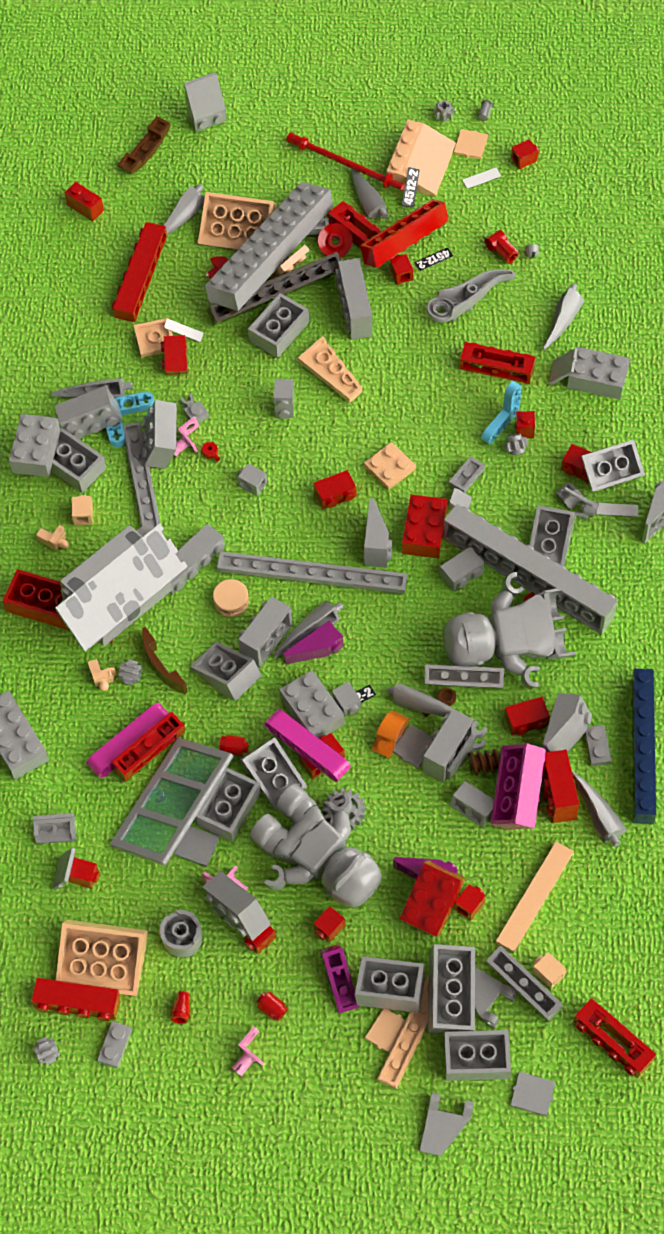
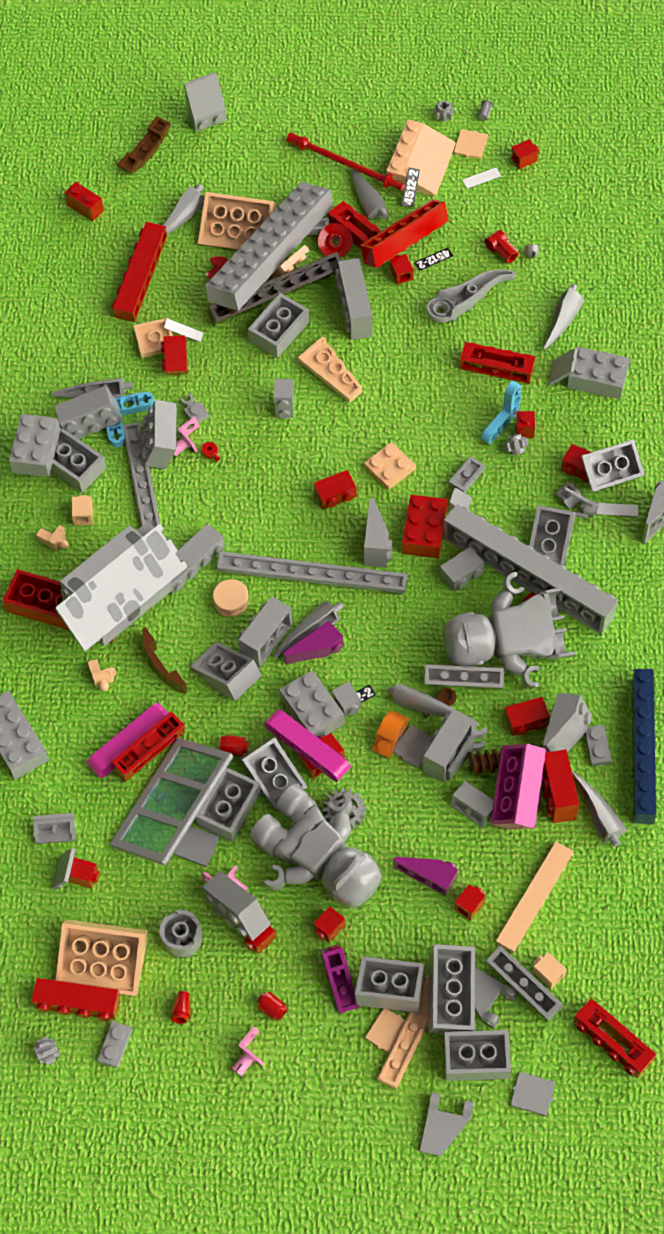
(130, 672): light grey gear -> none
(252, 479): light grey brick -> none
(432, 898): red brick -> none

